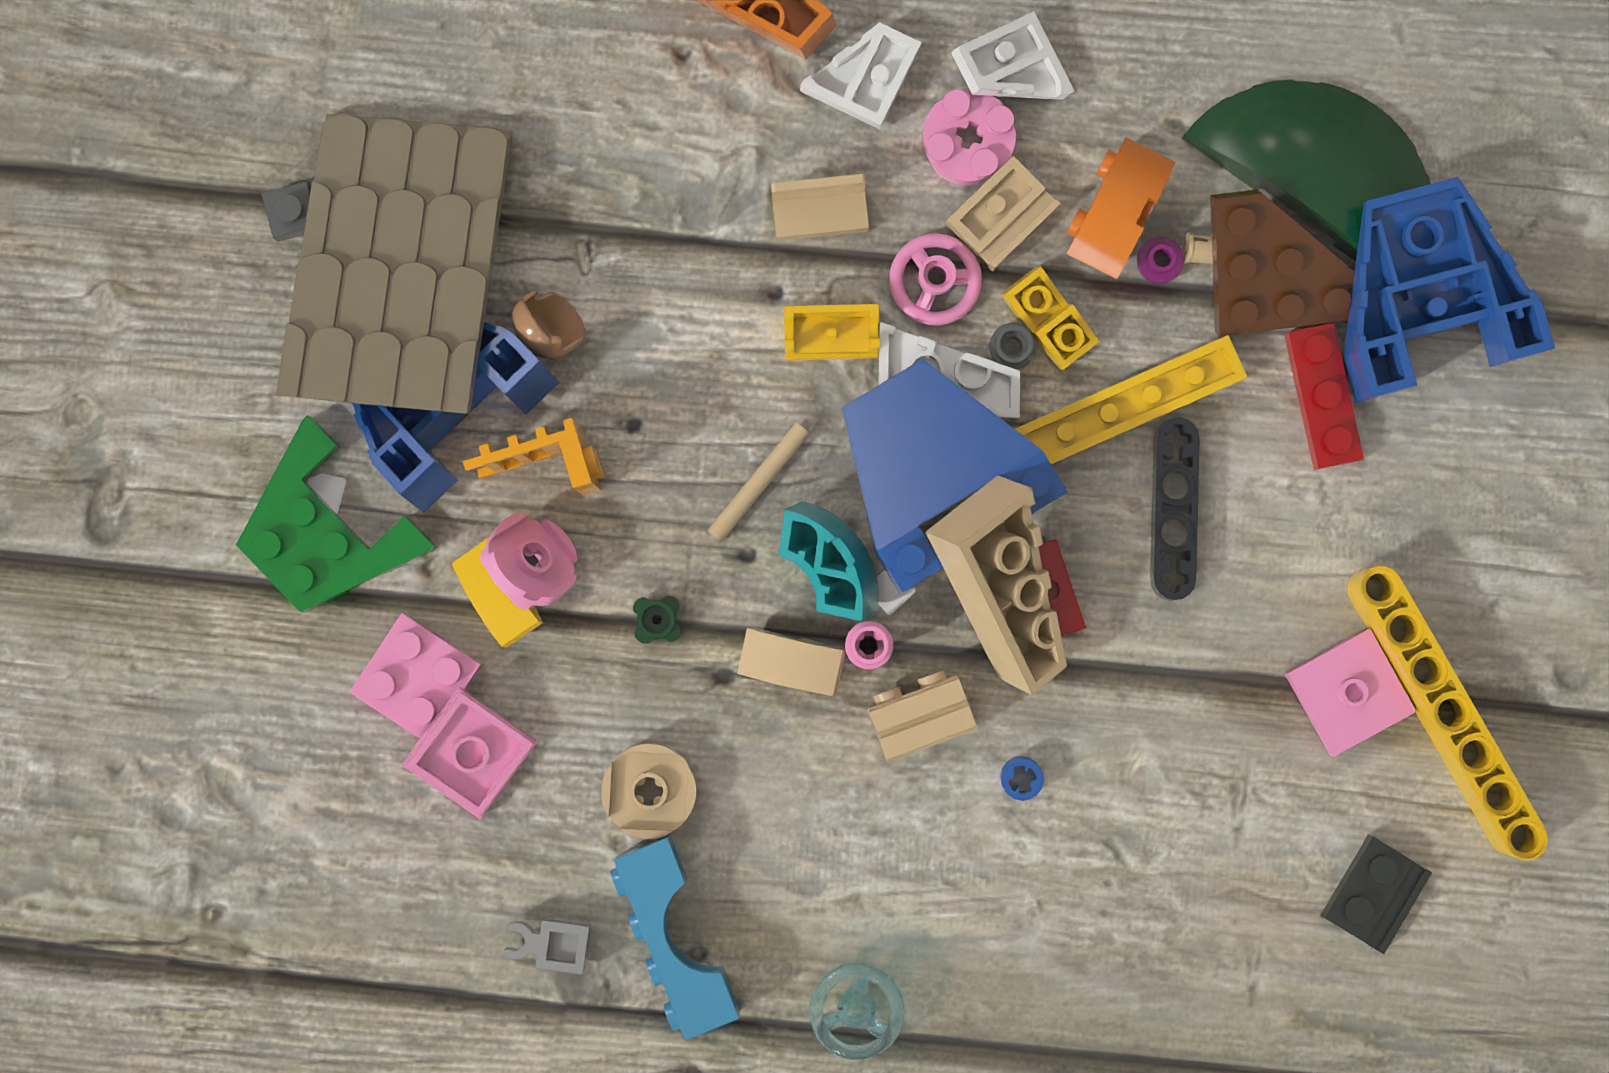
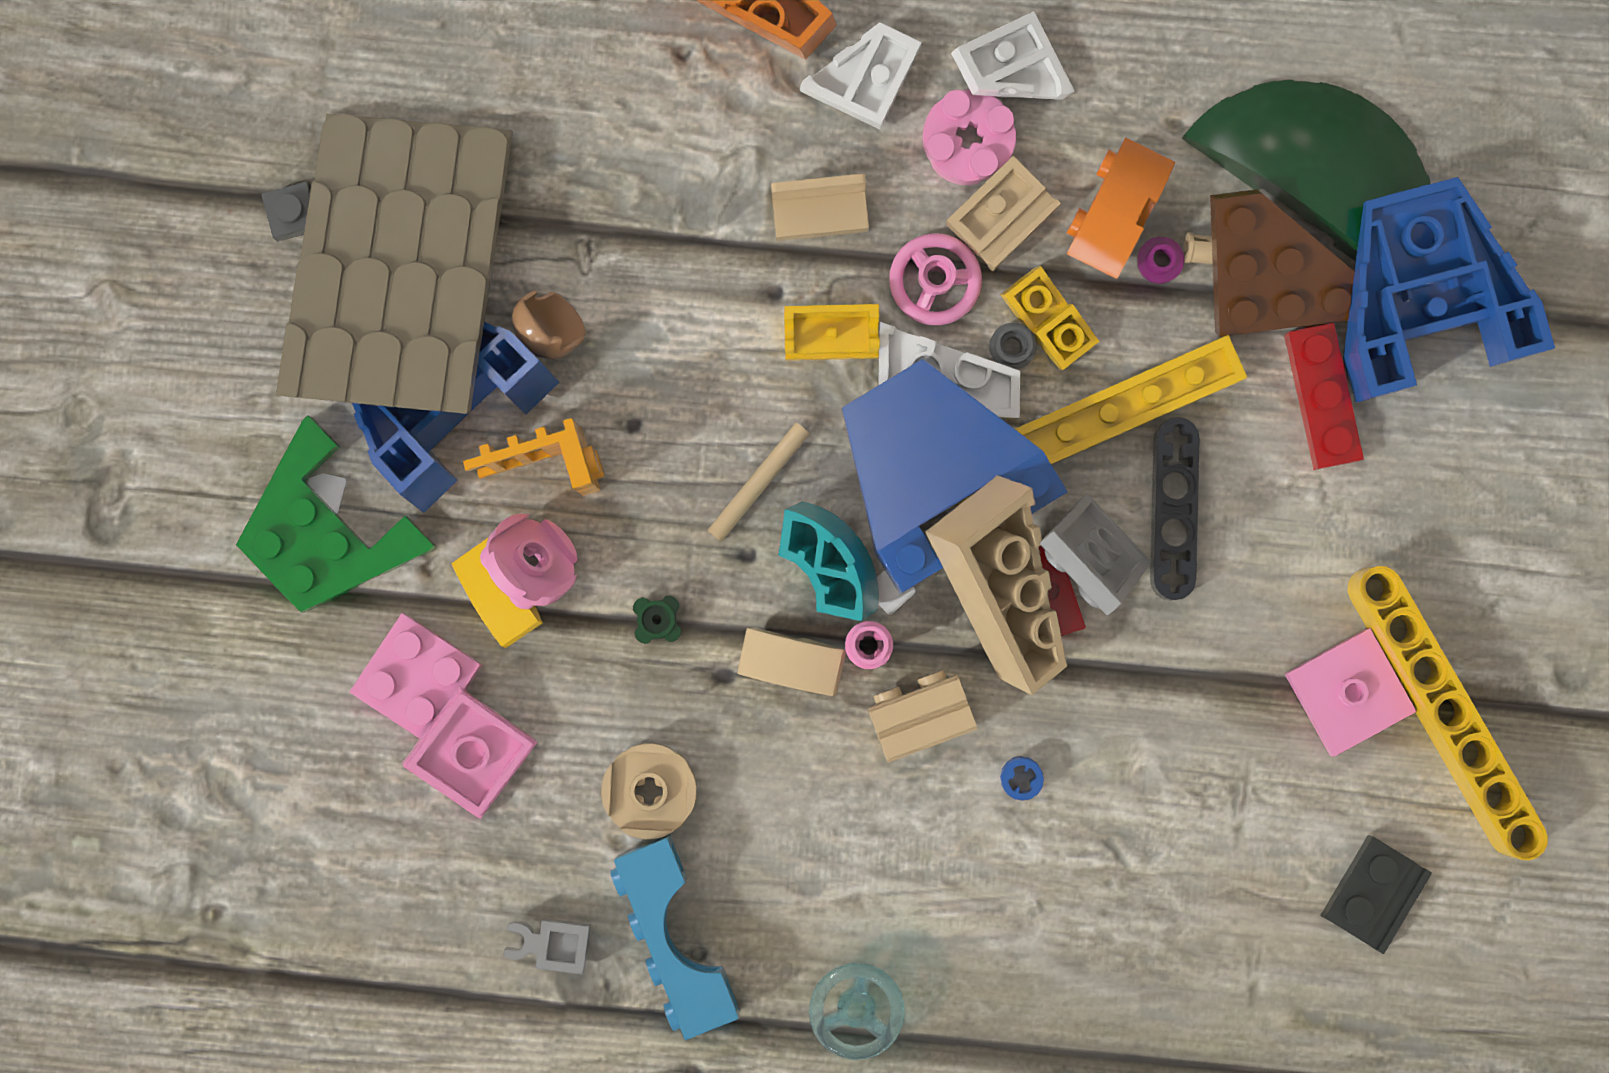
(1095, 555): none -> light grey plate

